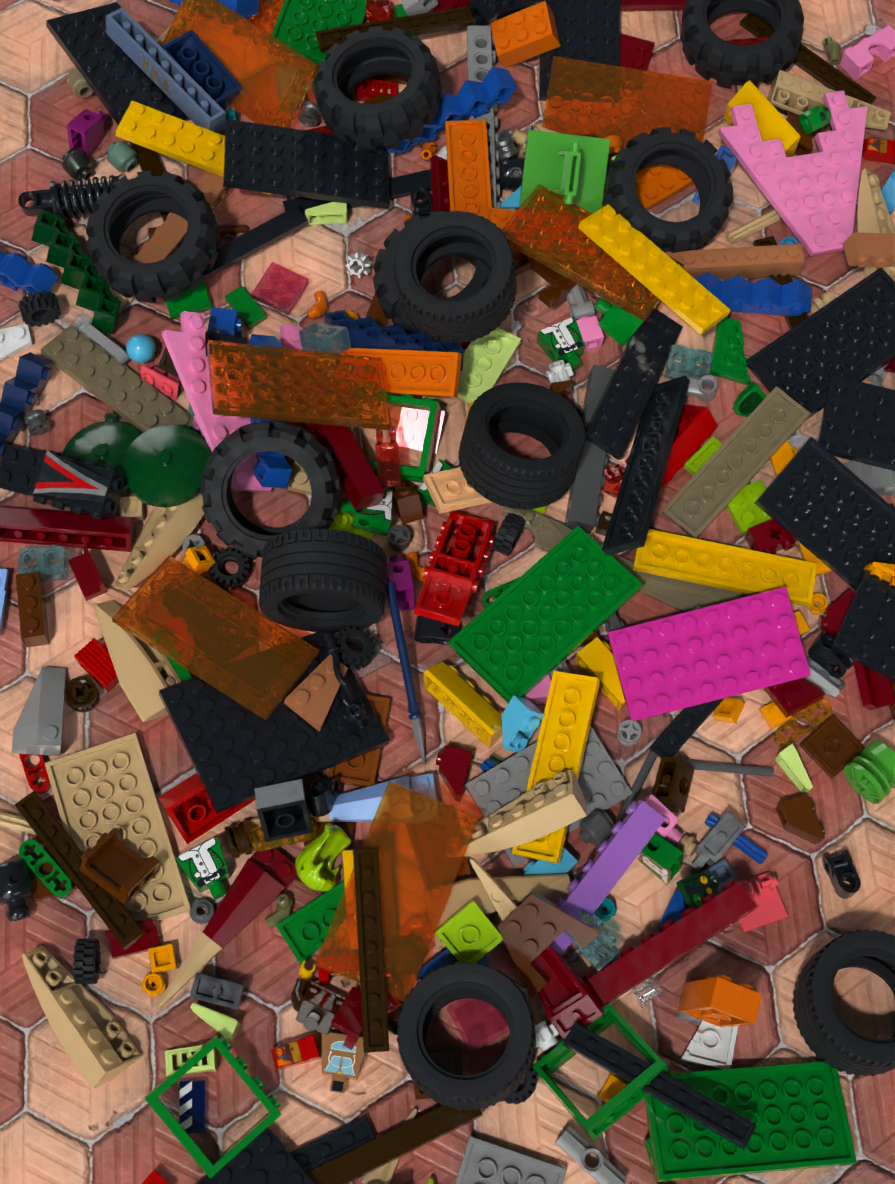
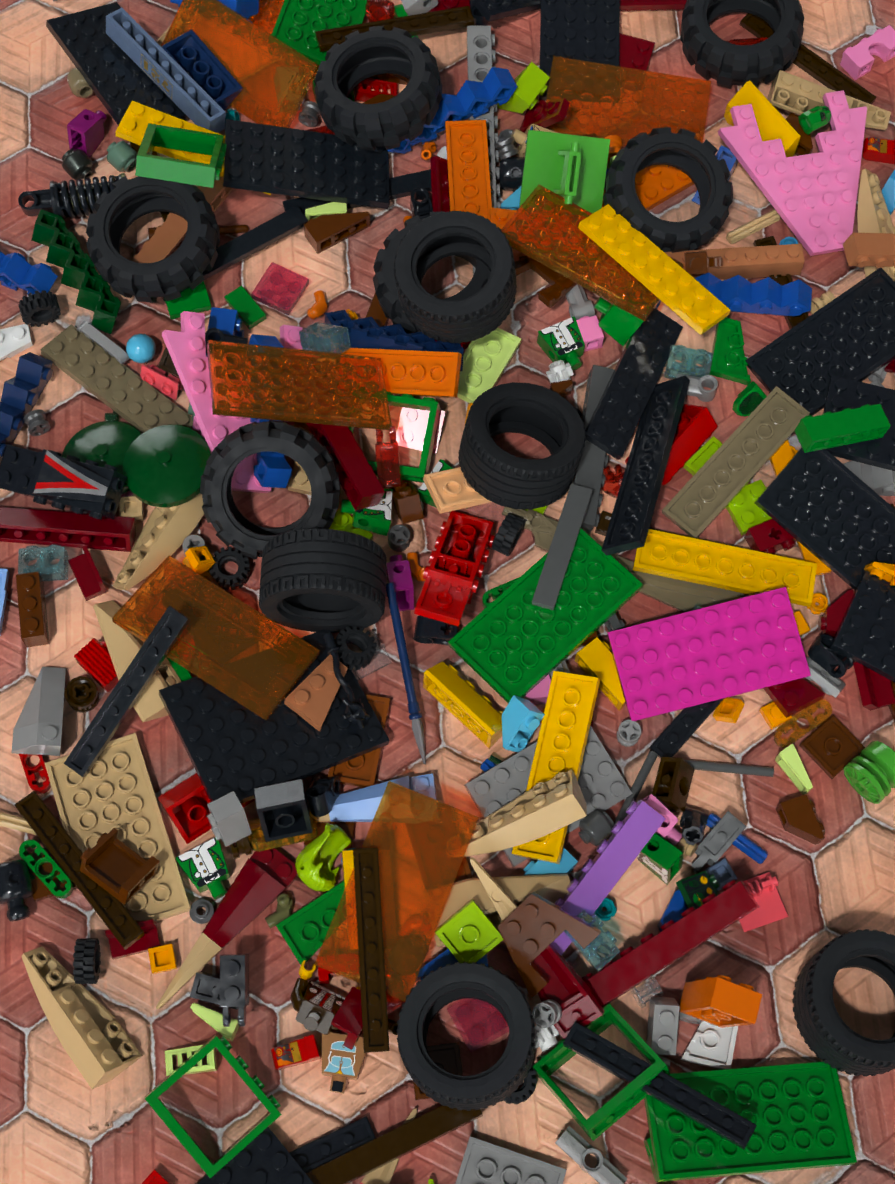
(127, 691): none -> black plate
(149, 979): light orange plate -> none
(180, 170): none -> green window
(193, 1106): clear blue tile -> none
(228, 819): none -> light grey brick
(234, 986): none -> black hinge
(333, 228): none -> reddish brown slope
(359, 264): white gear -> none
(454, 768): dark red slope -> none
(525, 34): orange brick -> none
(529, 84): none -> lime slope
(541, 1015): none -> light grey wheel
(545, 113): none -> dark red wing
(562, 547): none -> dark grey tile
(611, 1088): light orange plate -> none
(663, 1025): none -> light grey brick
(693, 825): none -> black piece
(698, 262): none -> reddish brown plate
(833, 49): olive arm -> none
(841, 869): black piece -> none
(842, 427): none -> green brick

